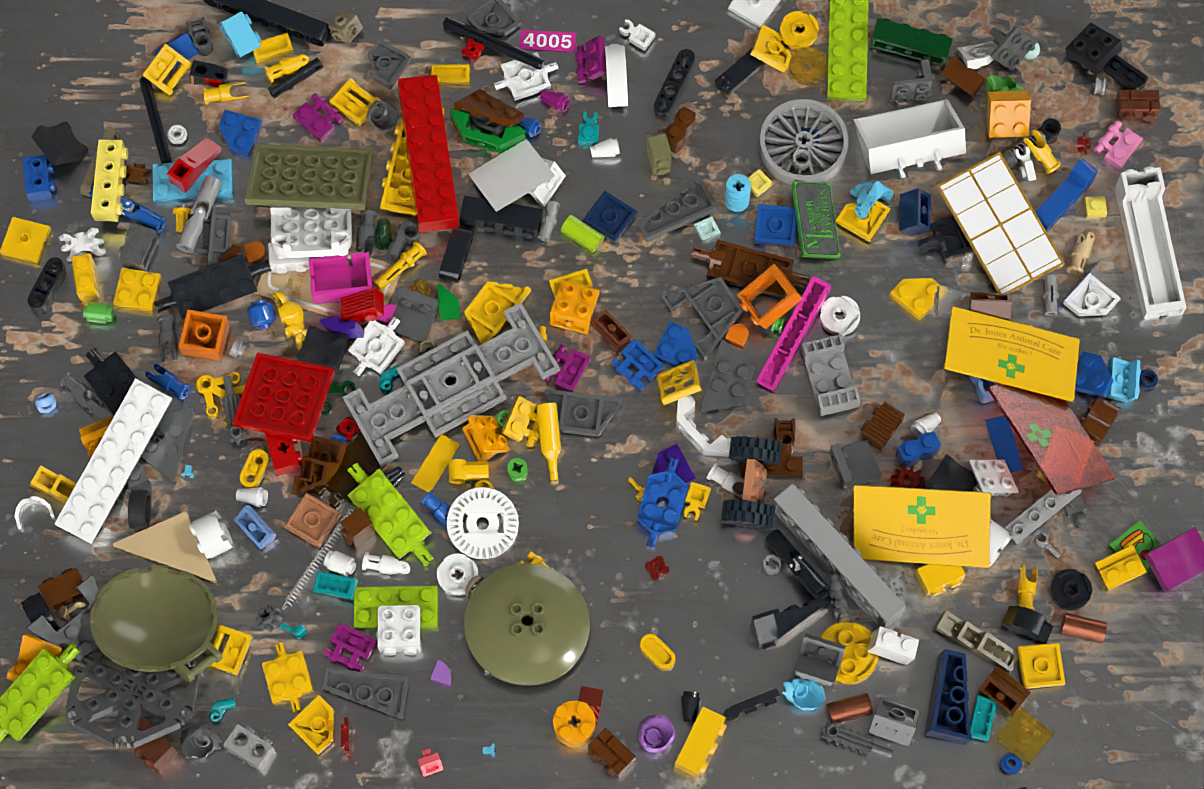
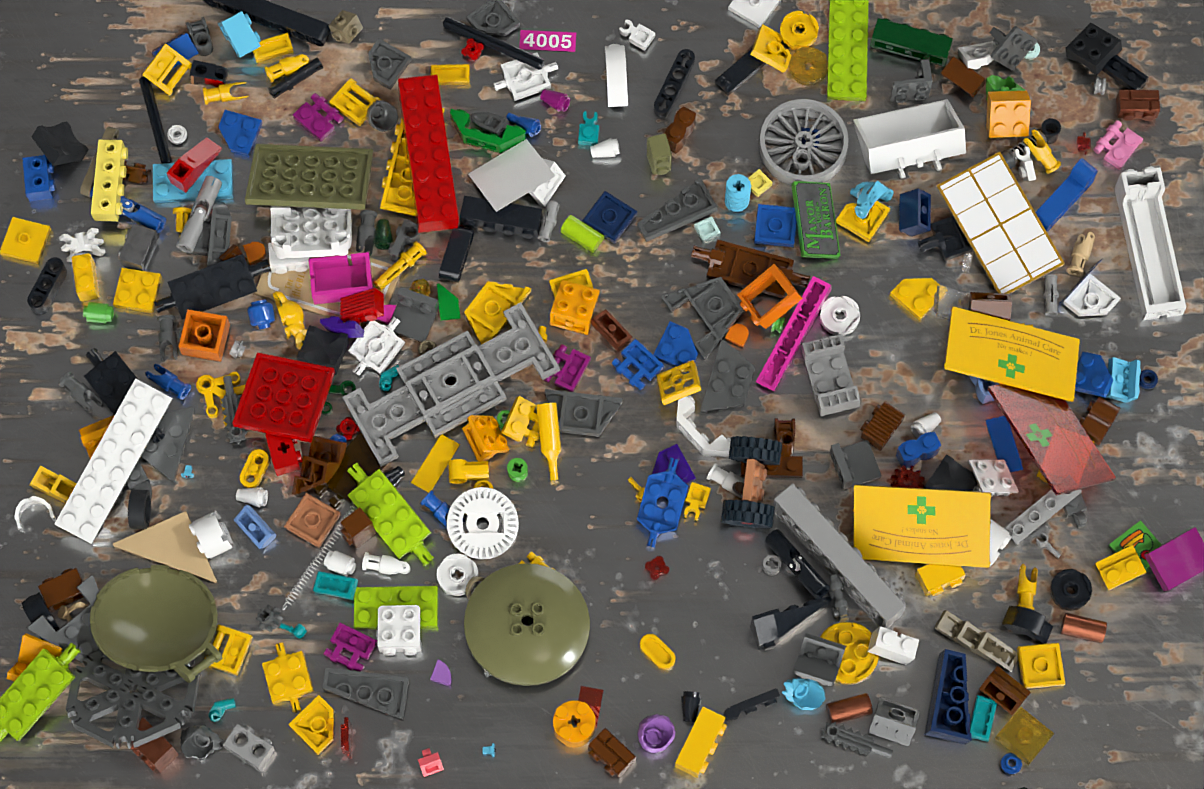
(43, 400): light blue tile -> none
(484, 104): reddish brown wing -> none
(595, 59): magenta plate -> none
(1095, 207): light yellow plate -> none

